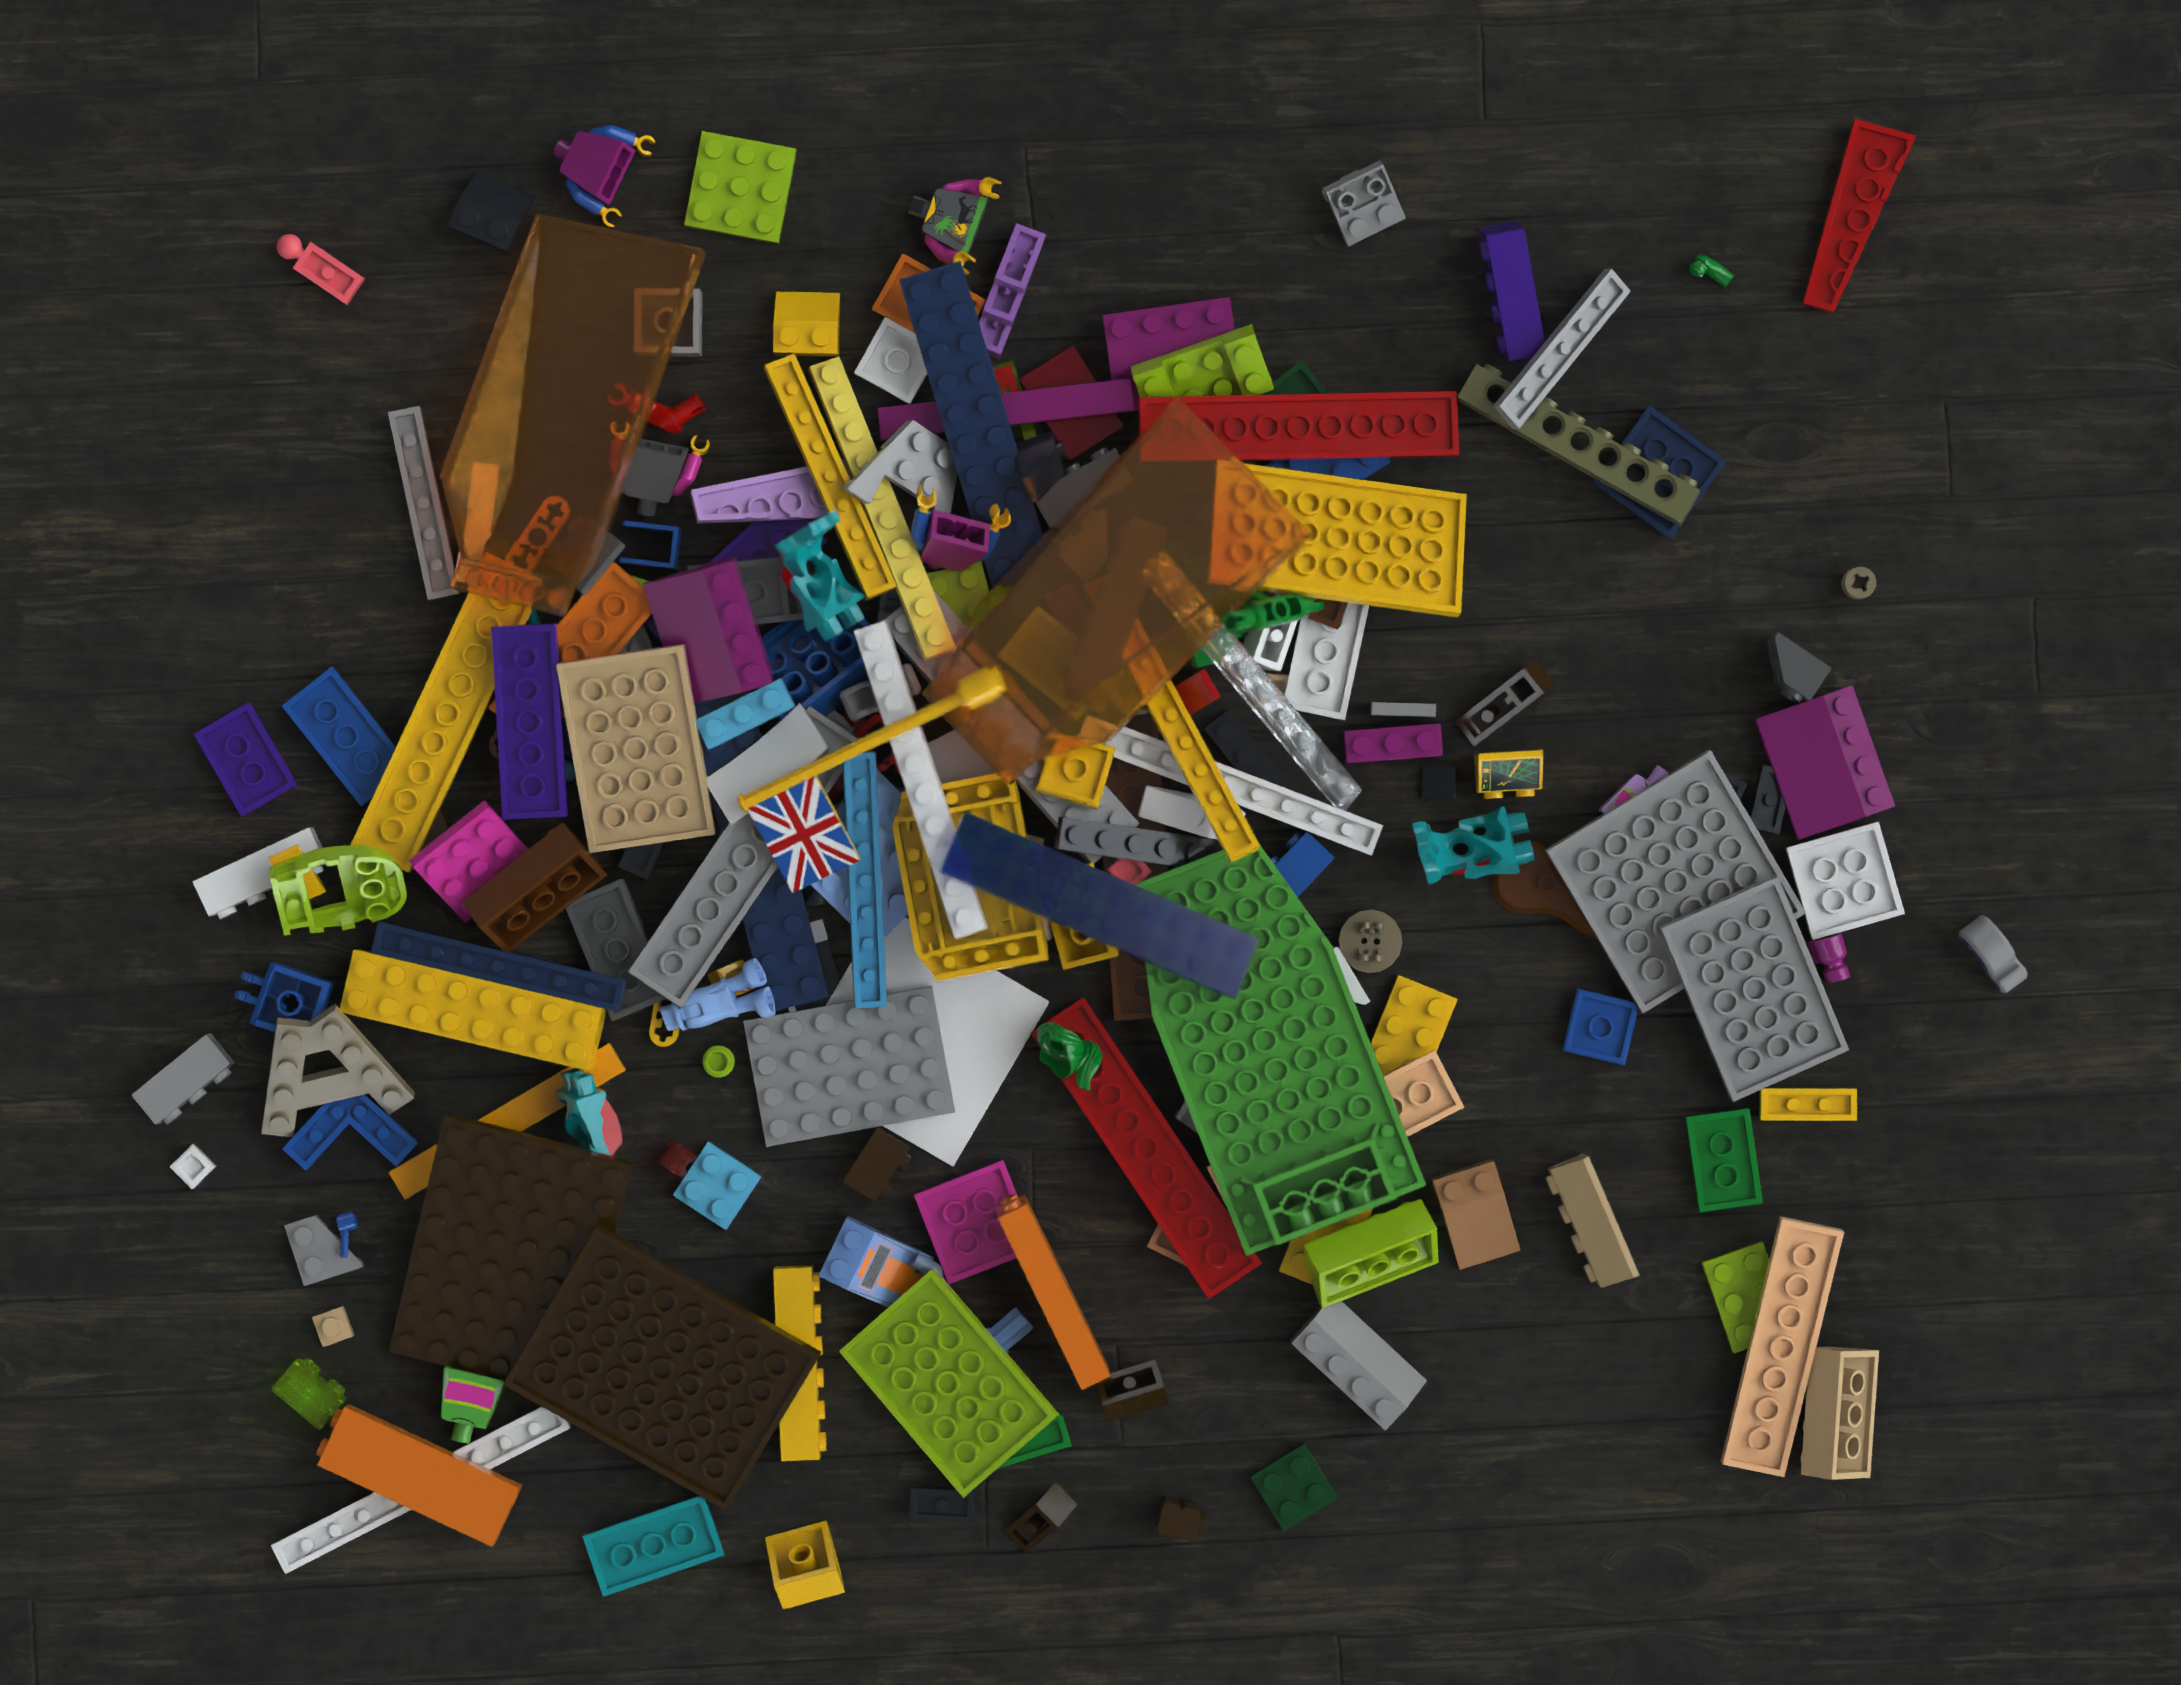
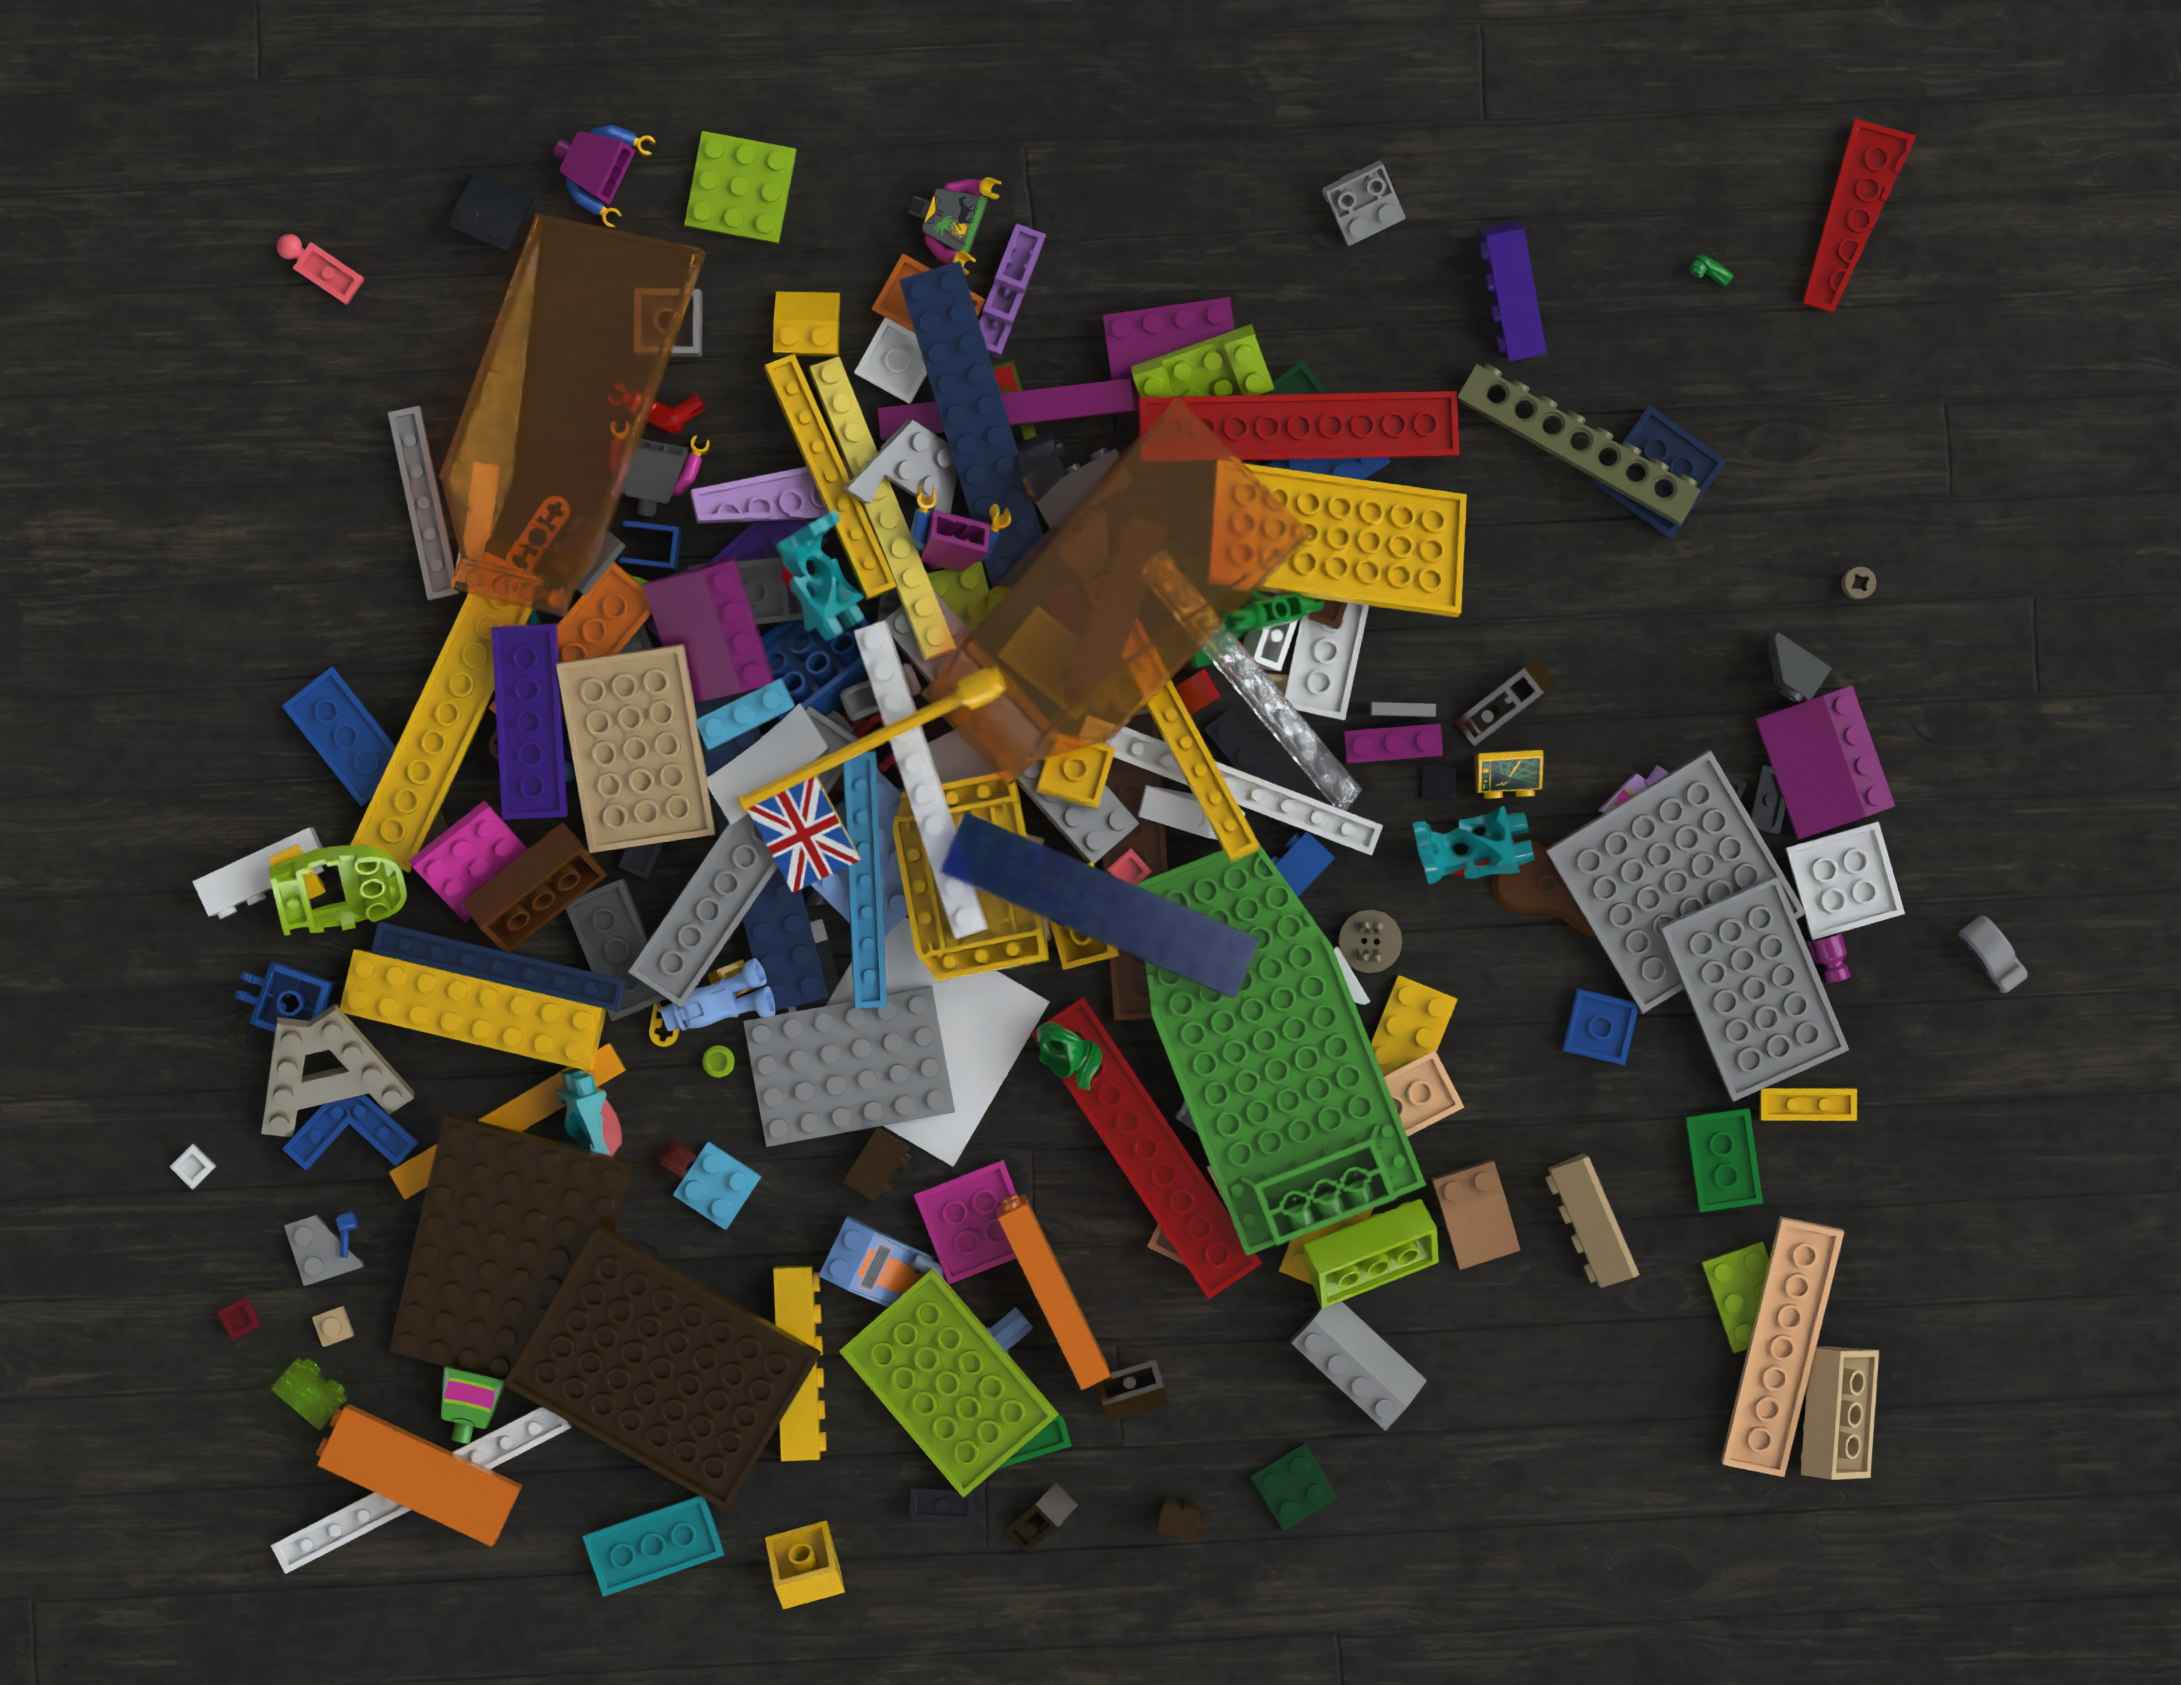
(184, 1080): light grey brick -> none
(239, 1318): none -> dark red plate
(246, 759): dark purple plate -> none
(1077, 433): dark red tile -> none
(1131, 842): plate -> none
(1561, 348): light grey plate -> none

